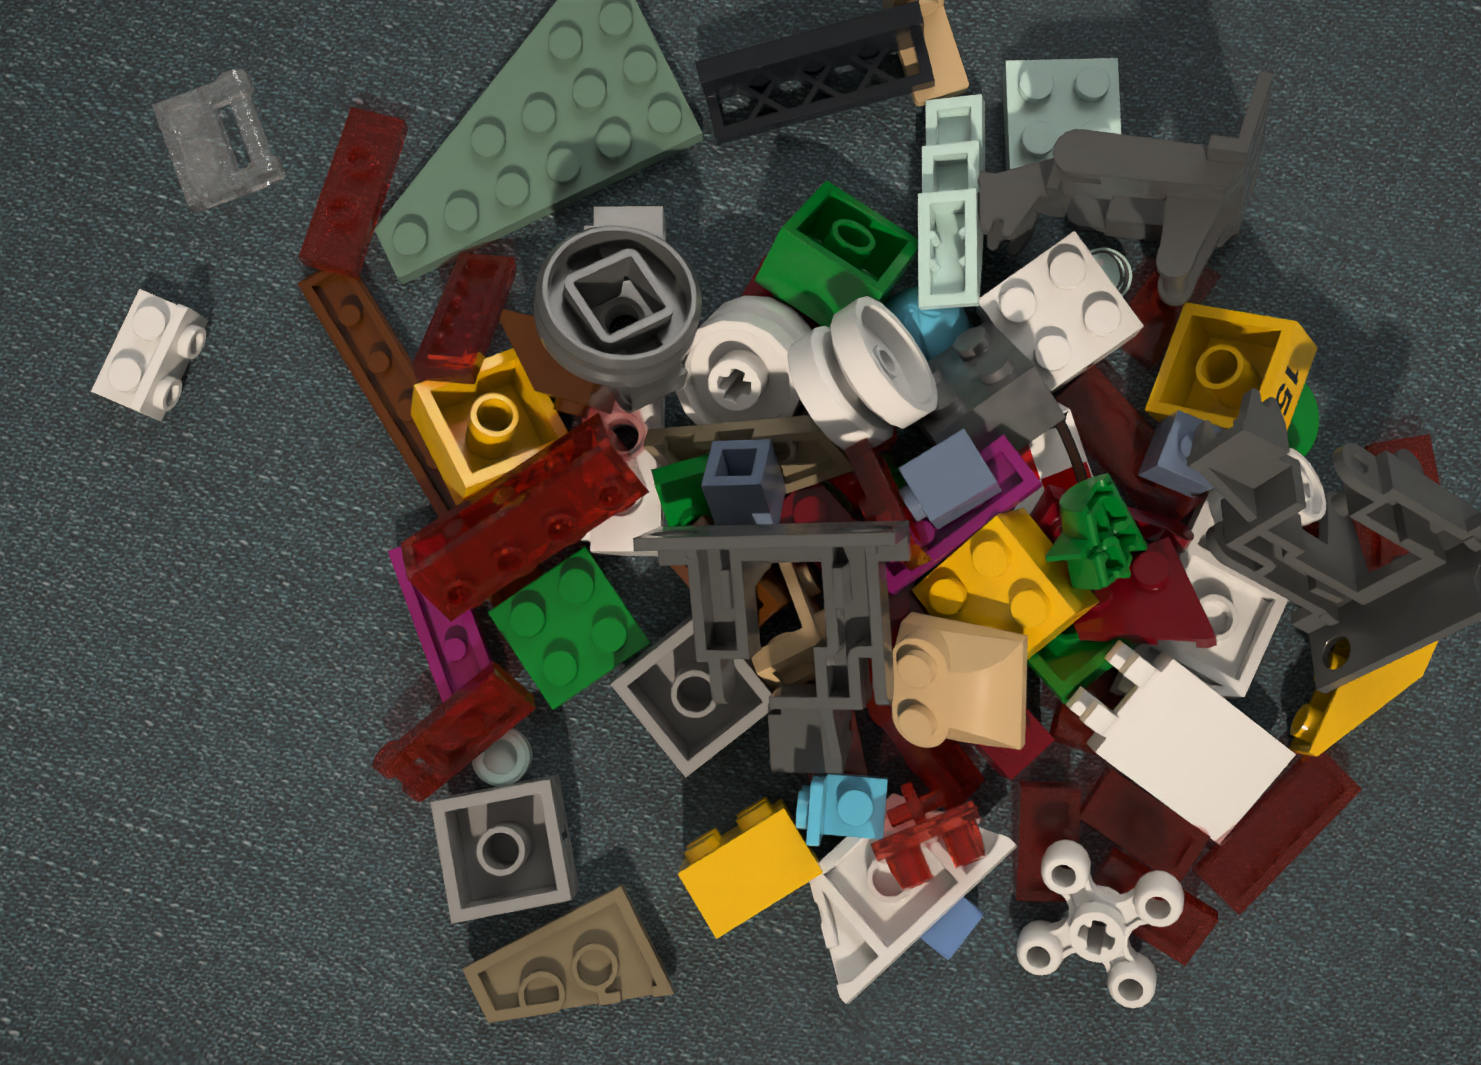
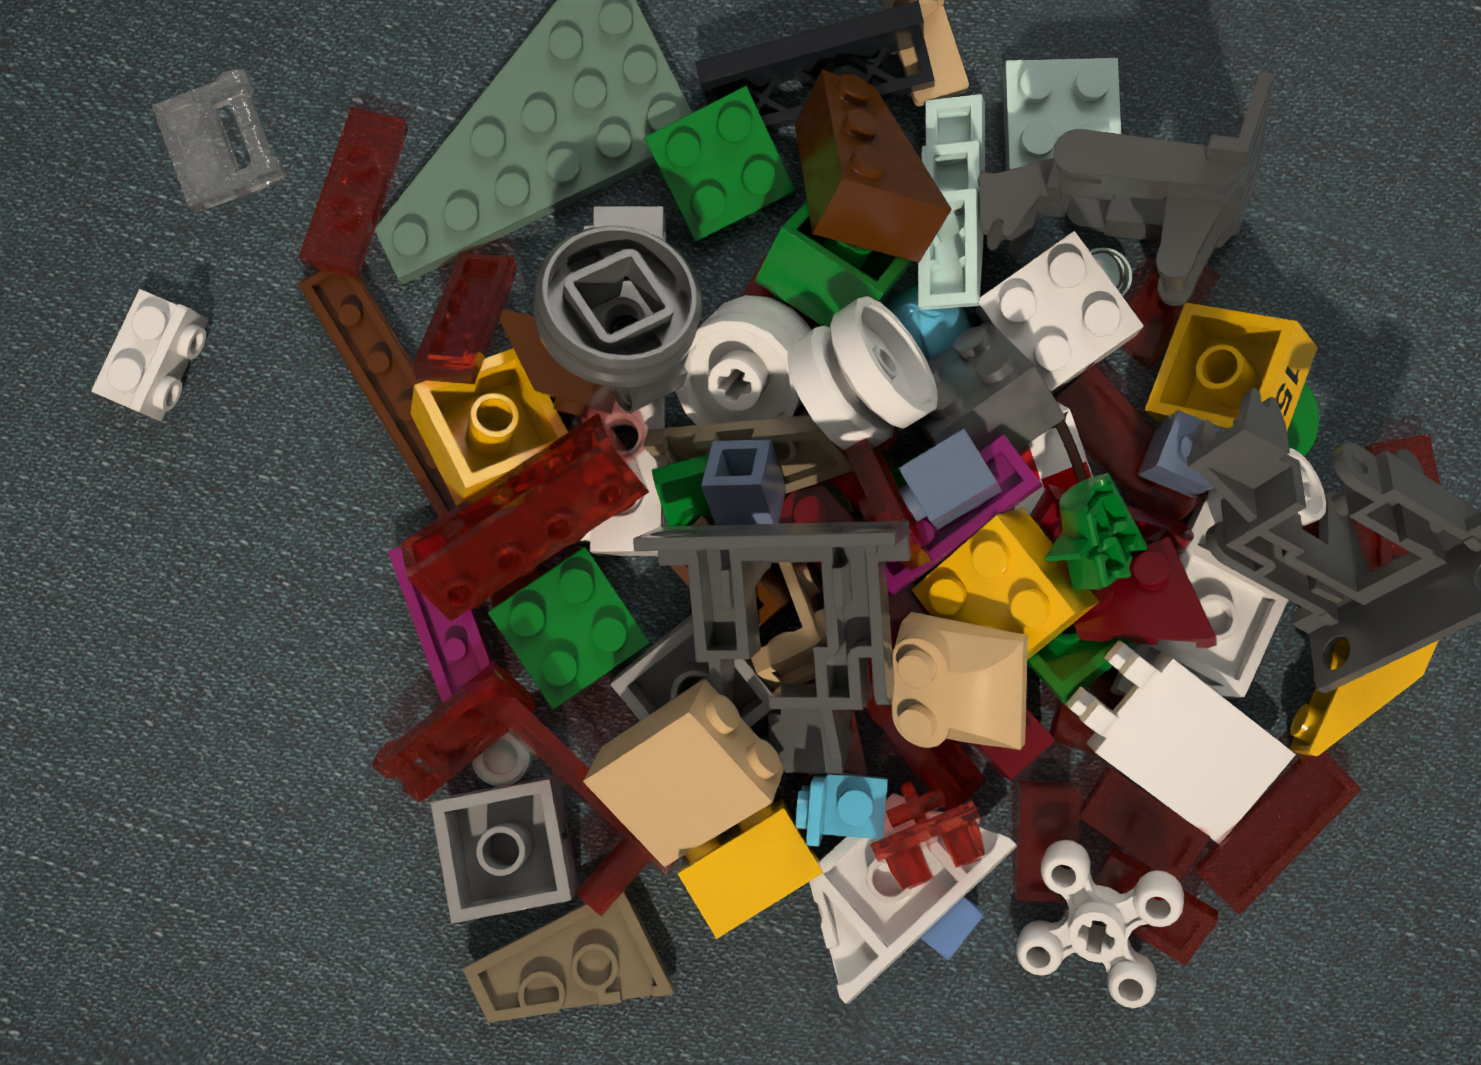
(629, 855): none -> clear red piece
(685, 773): none -> tan brick
(719, 164): none -> green plate
(864, 173): none -> reddish brown wedge

